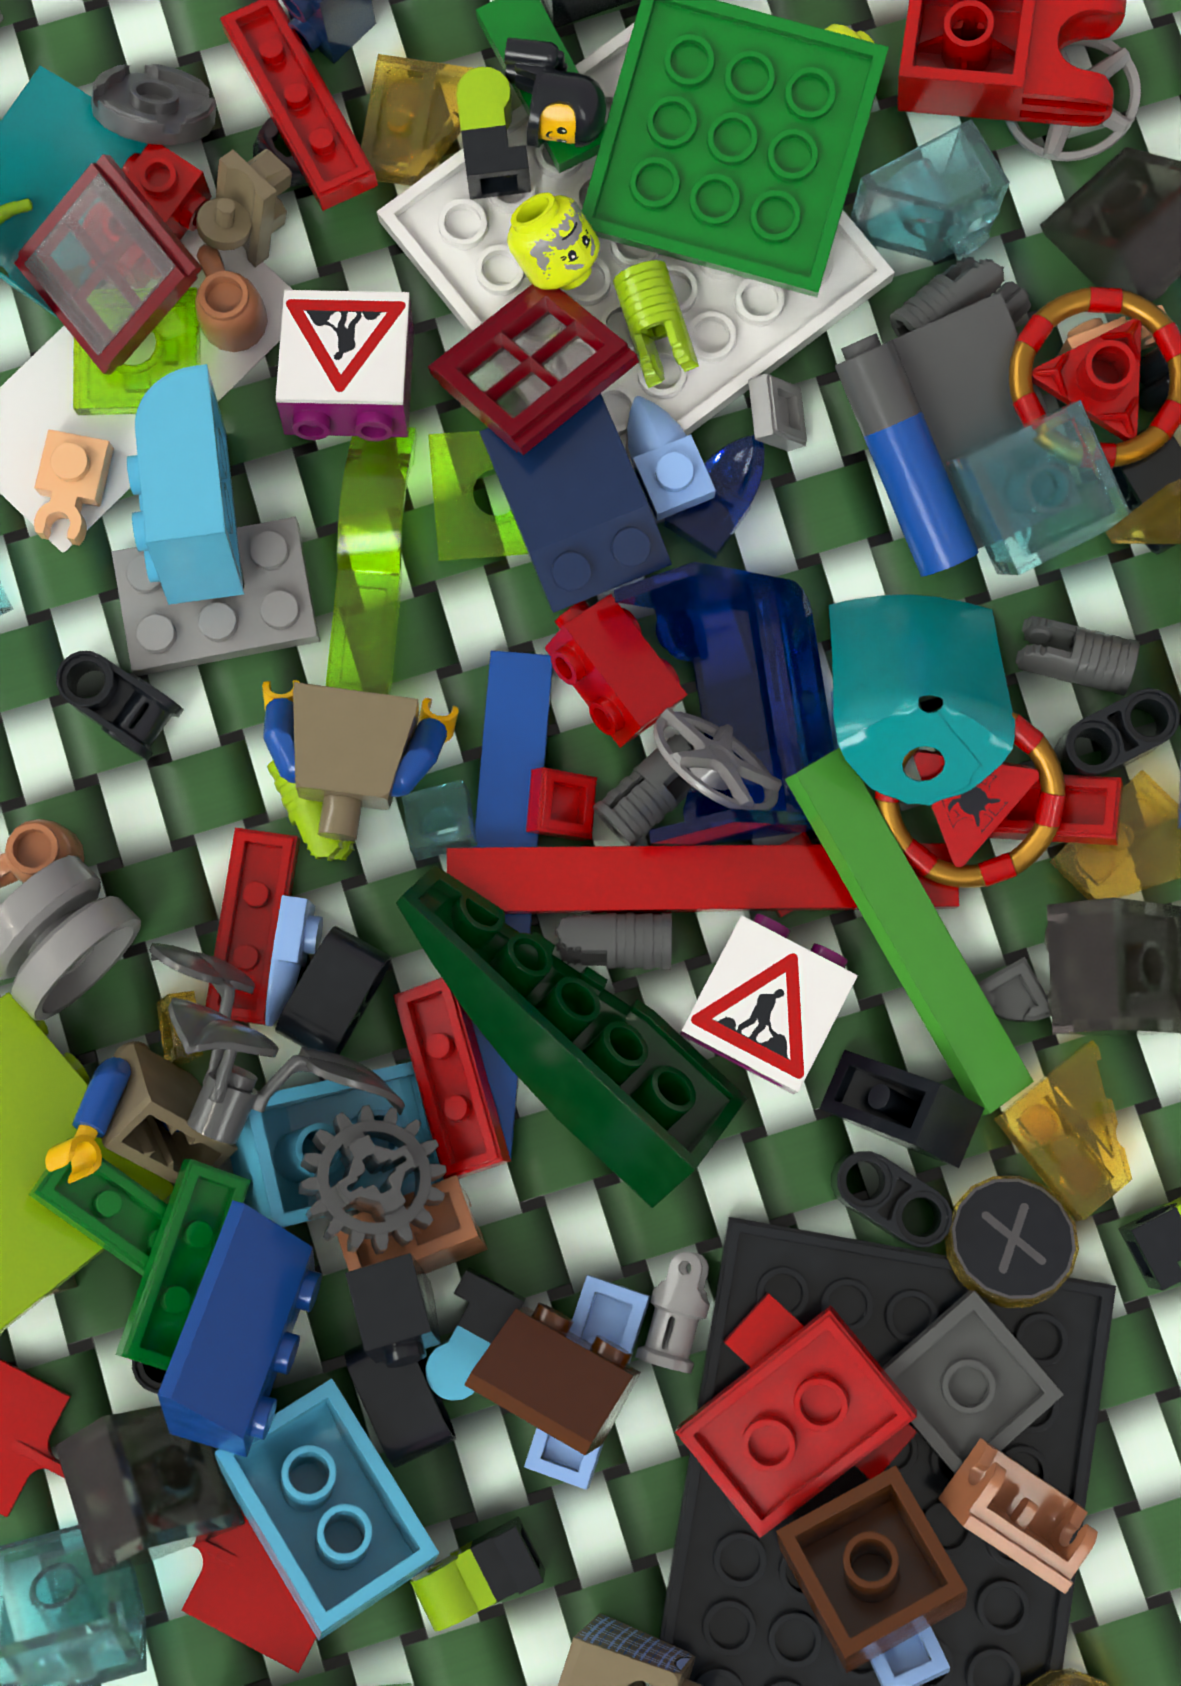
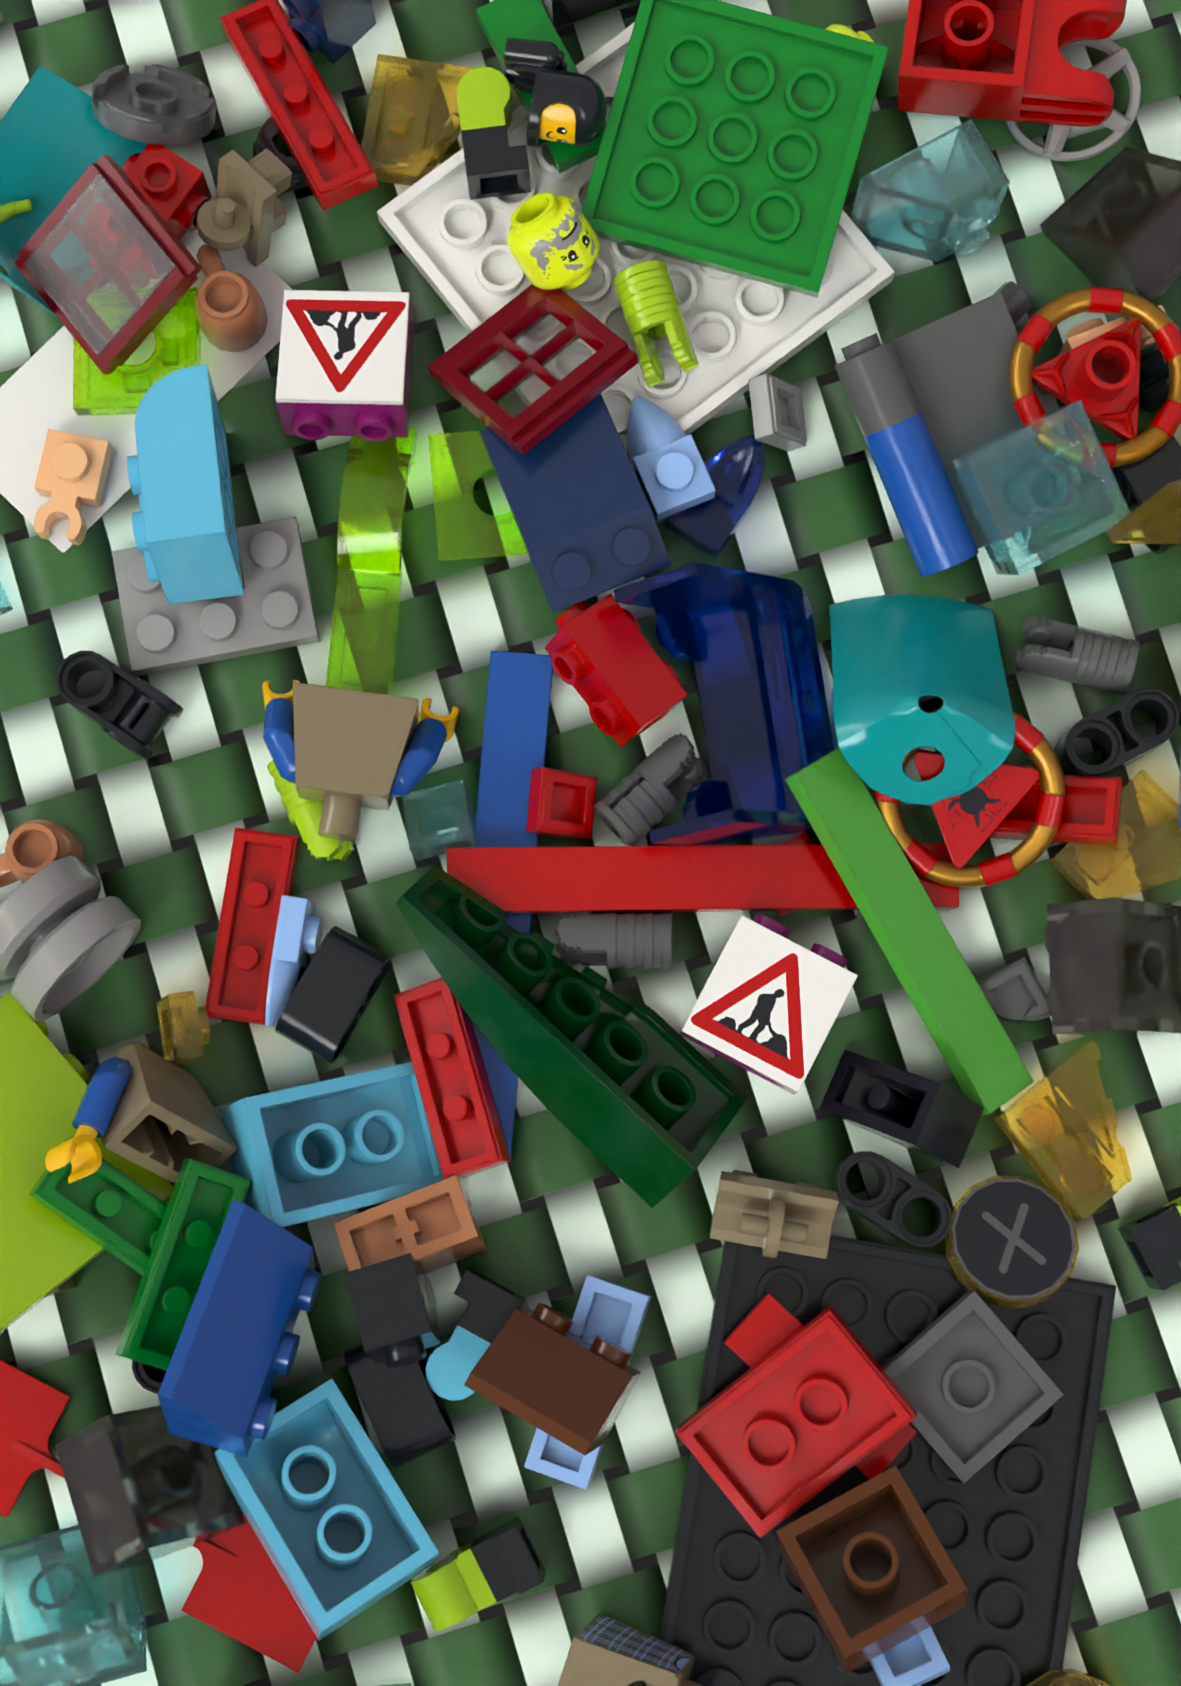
(229, 1089): dark grey plant -> none
(361, 1153): dark grey gear -> none
(678, 1308): light grey piece -> none
(714, 762): light grey wheel -> none
(773, 1214): none -> dark tan hips
(947, 293): dark grey hinge -> none
(1019, 1515): nougat hinge -> none

